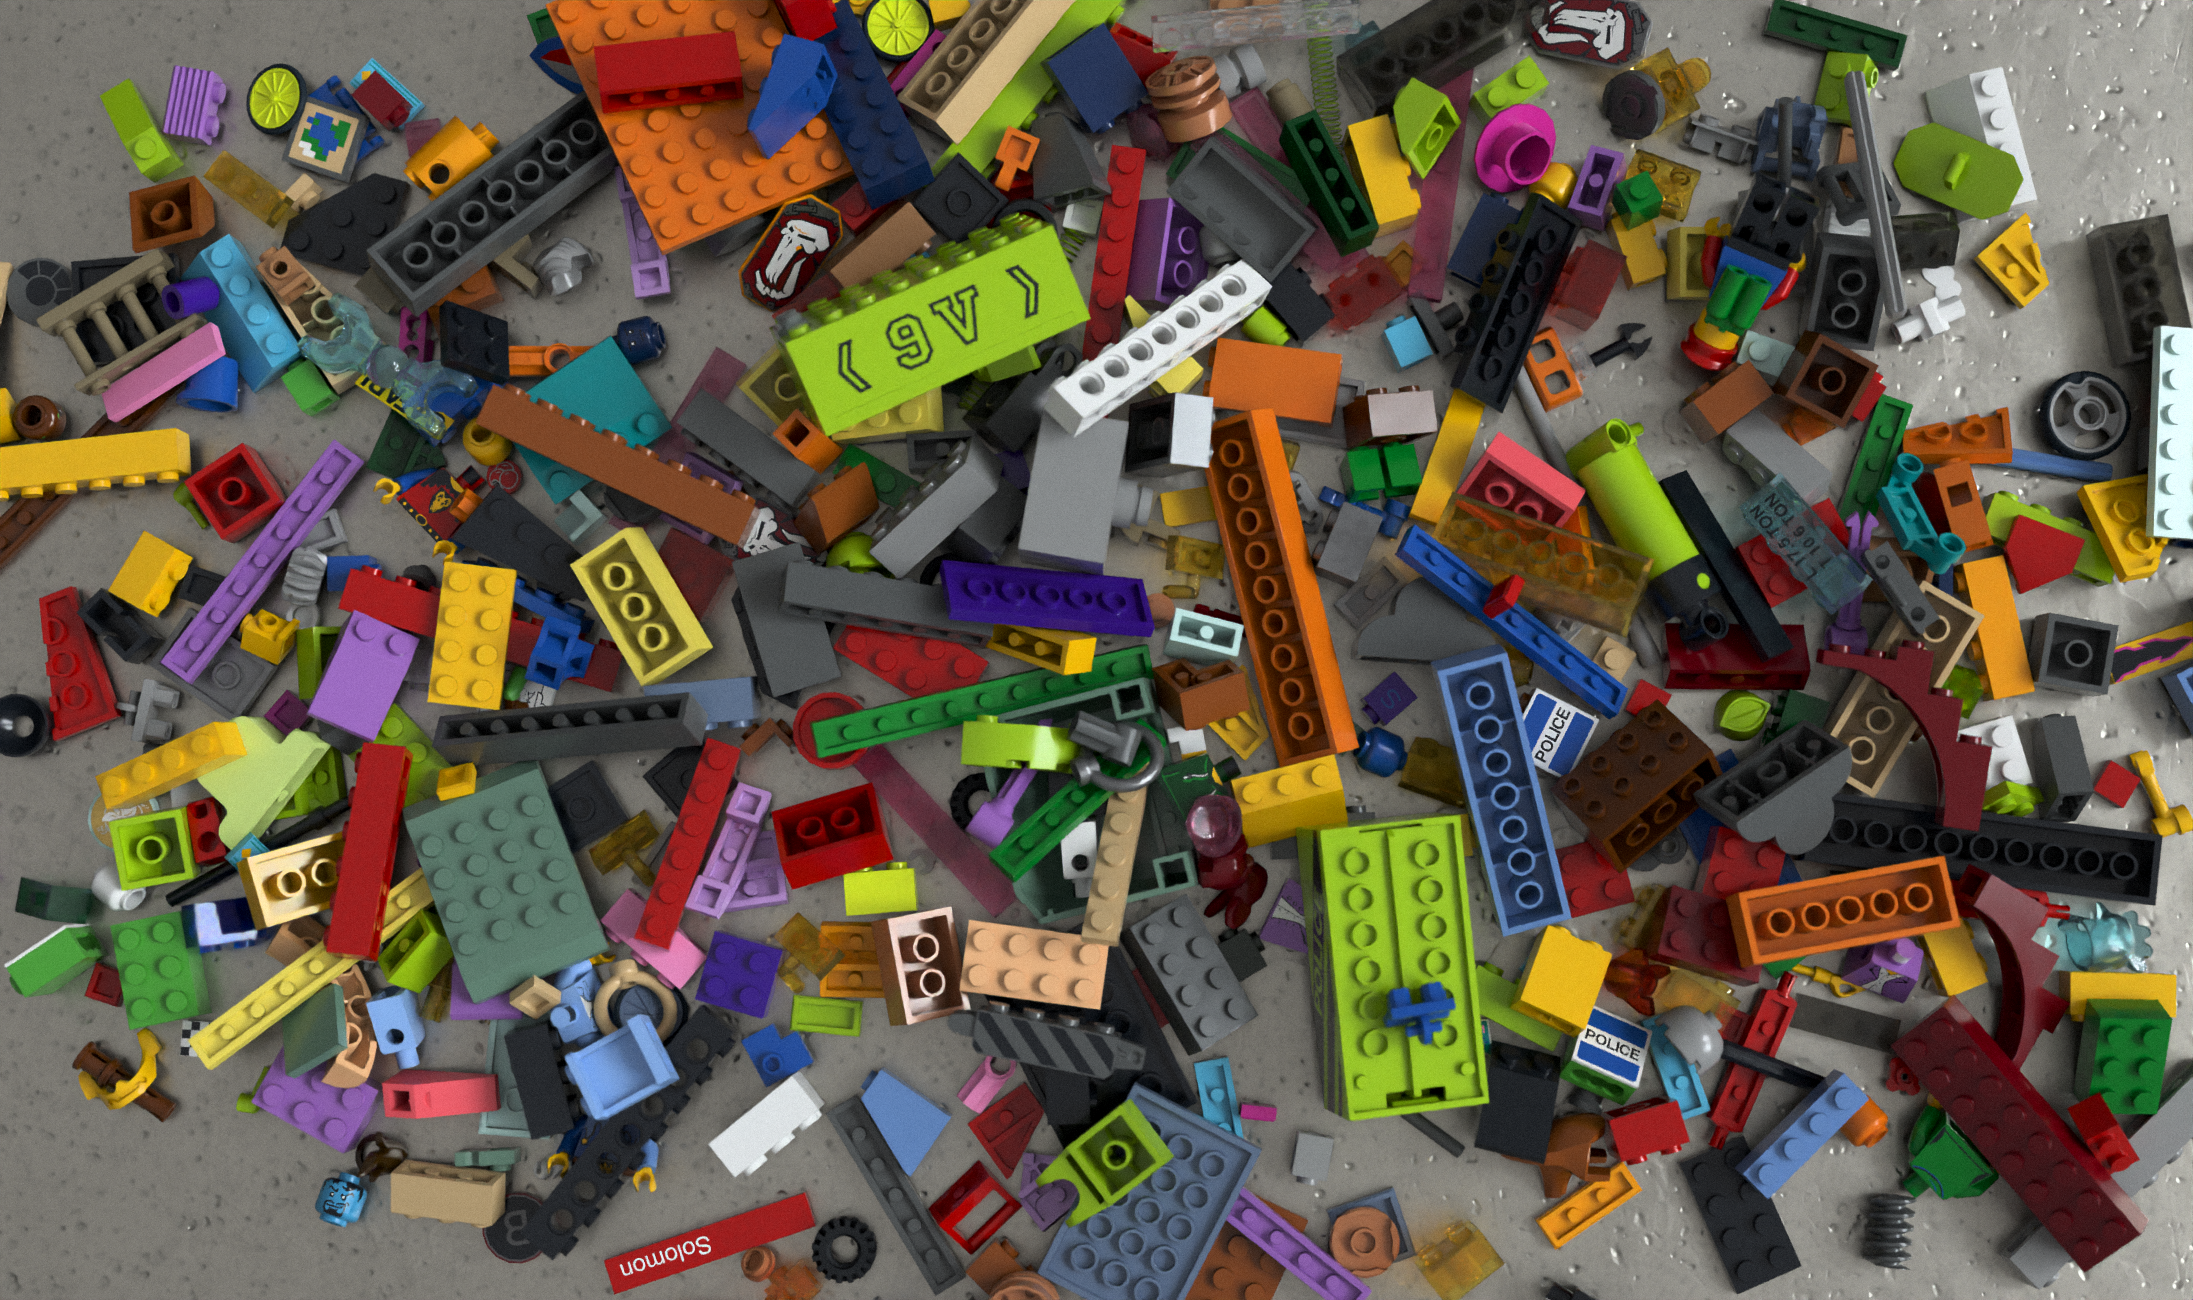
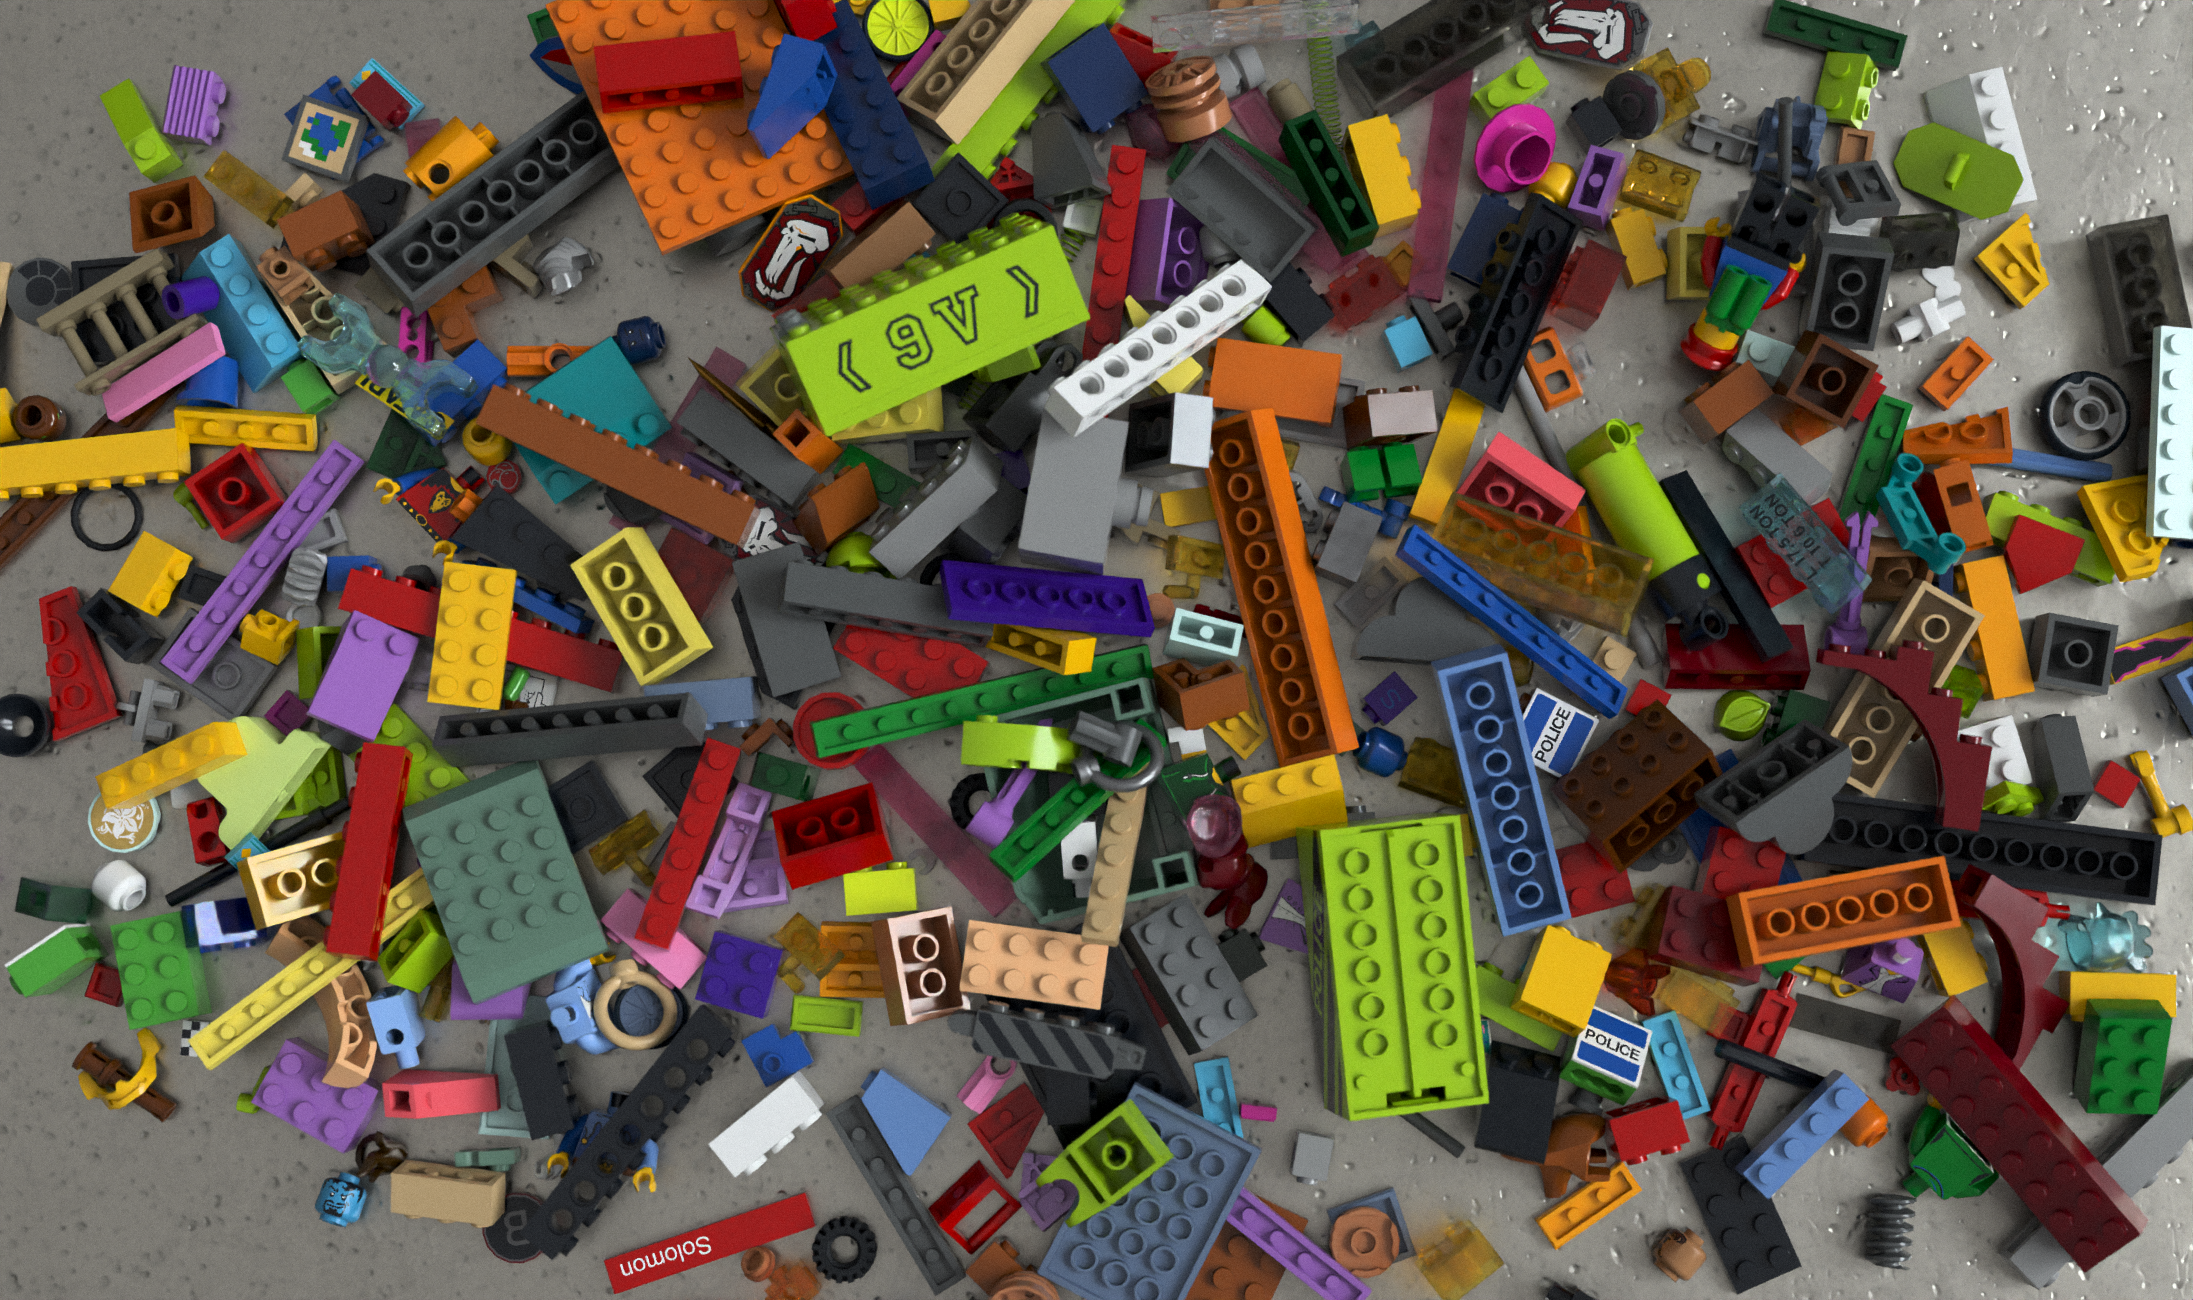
(113, 546): none -> black piece
(153, 848): lime slope -> none
(249, 427): none -> yellow plate
(276, 99): neon yellow wheel -> none
(314, 1031): sand green tile -> none
(326, 232): none -> dark orange brick
(456, 781): yellow tile -> none
(474, 343): black plate -> none
(535, 997): tan plate -> none
(558, 654): blue brick -> none
(580, 518): light aqua panel -> none
(620, 1069): light blue panel -> none
(648, 265): lavender slope -> none
(759, 419): none -> pearl gold bar
(784, 777): none -> dark green torso
(1016, 153): orange plate -> none
(1423, 124): lime slope -> none
(1433, 1007): blue hips -> none
(1503, 596): red tile -> none
(1593, 123): none -> black brick
(1622, 345): black bar -> none
(1637, 200): green brick -> none
(1679, 1254): none -> medium nougat head
(1693, 1035): light grey cylinder -> none
(1875, 195): light grey axle -> none
(1899, 588): dark grey piece -> none
(1956, 373): none -> orange plate
(2103, 1134): red brick -> none

